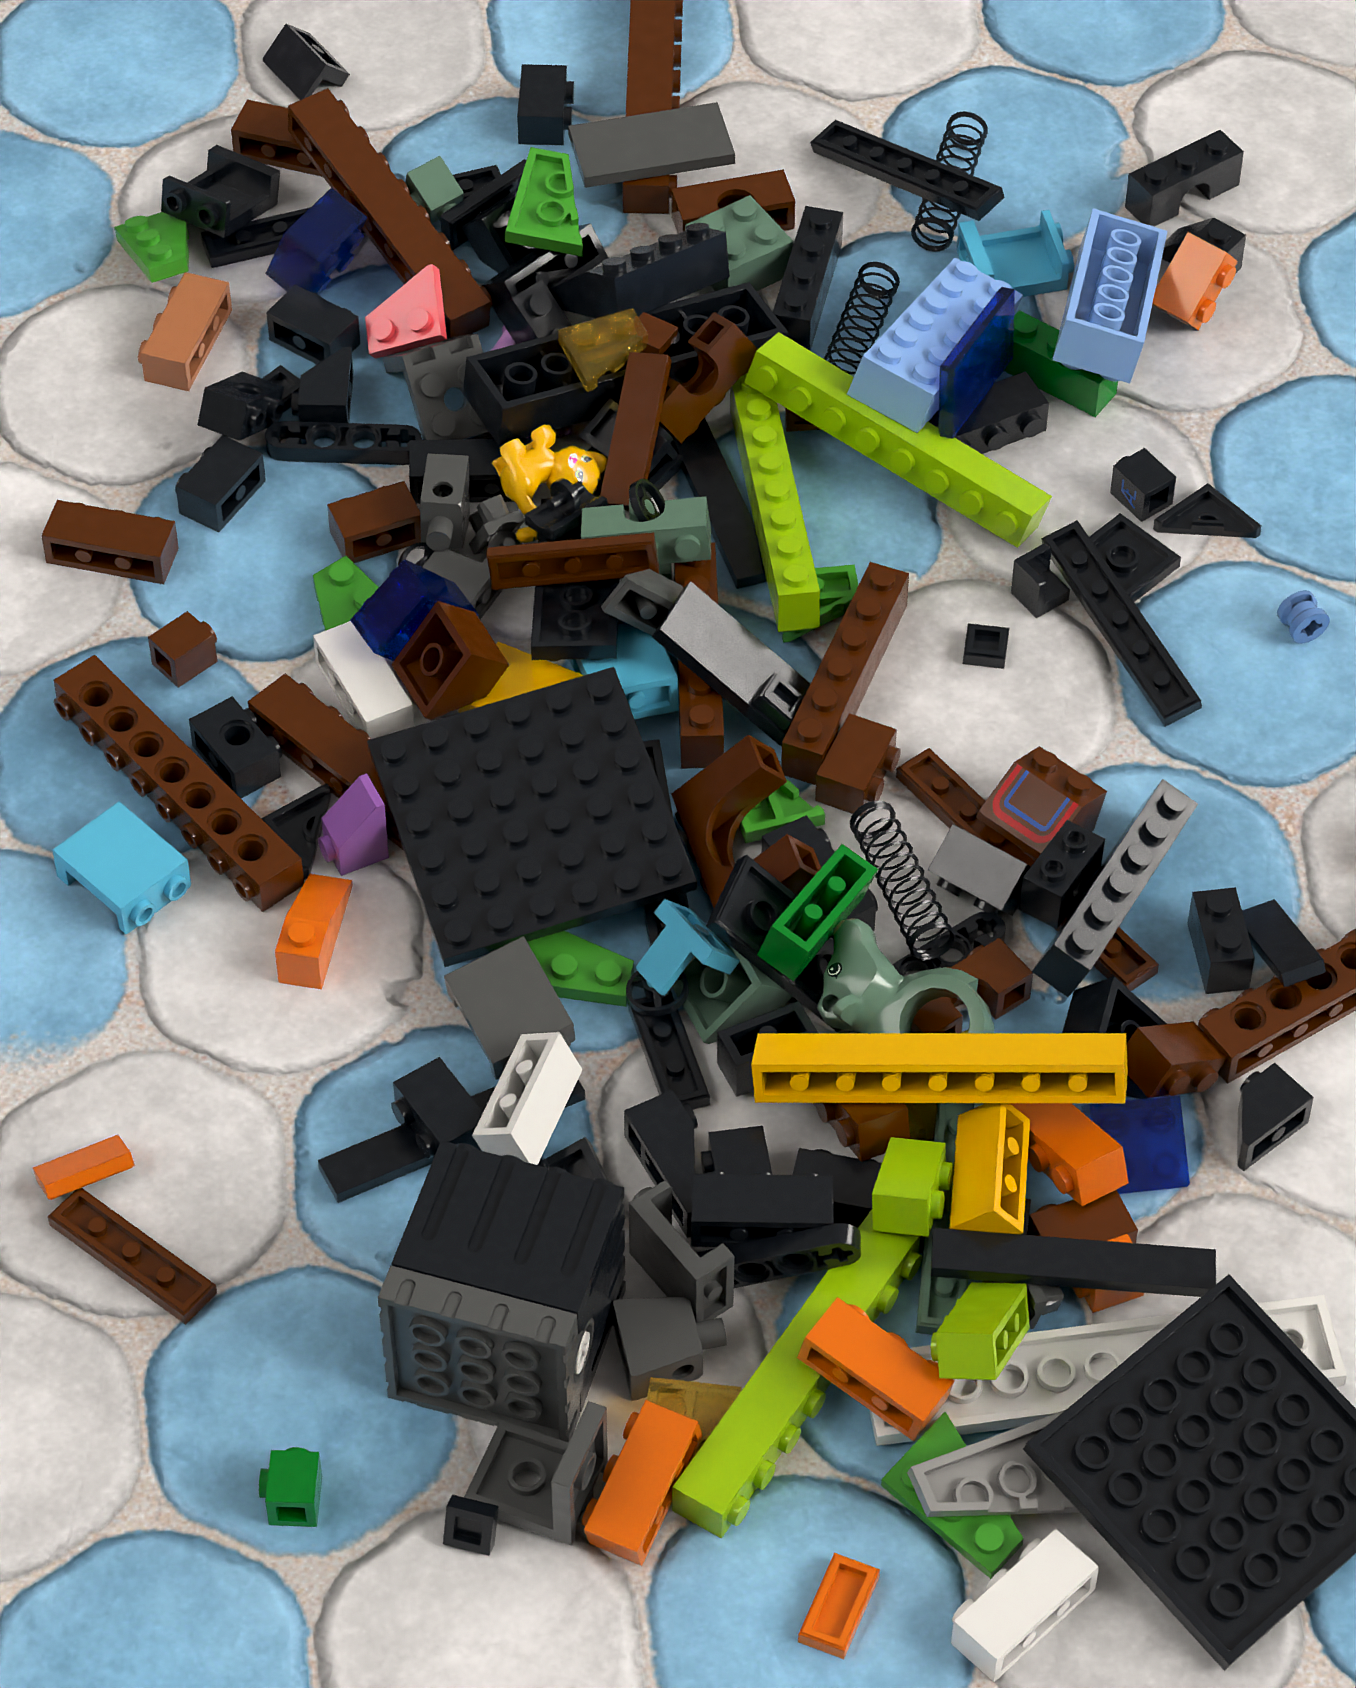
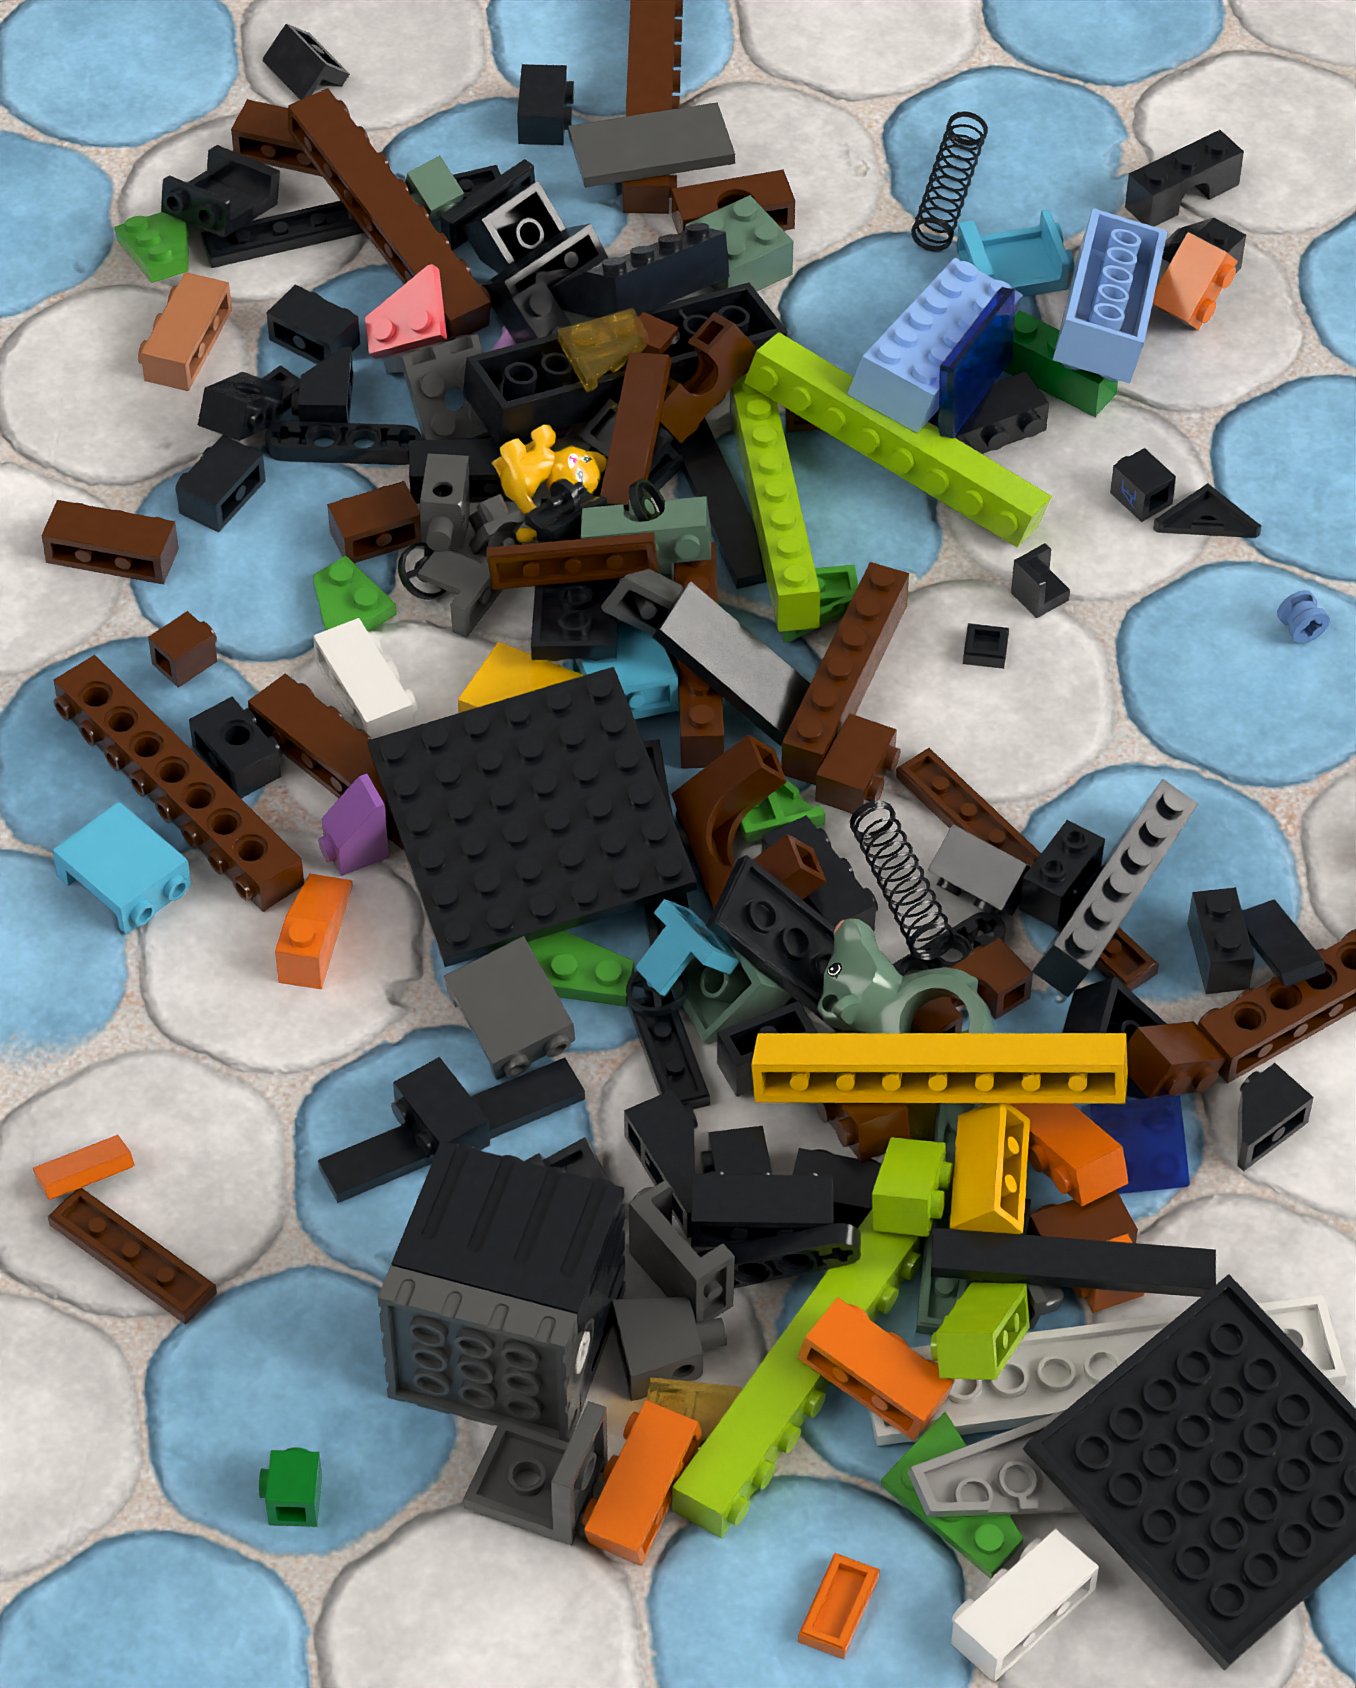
(301, 824): black tile -> none
(318, 244): clear blue brick -> none
(401, 605): clear blue brick -> none
(449, 661): reddish brown slope -> none
(470, 1525): black plate -> none
(528, 1098): white brick -> none
(545, 205): bright green wing -> none
(778, 701): black tile -> none
(809, 273): black brick -> none
(816, 912): green brick -> none
(873, 293): black piece -> none
(907, 170): black tile -> none
(1038, 799): reddish brown slope -> none
(1122, 624): black tile -> none
(1134, 555): black tile -> none

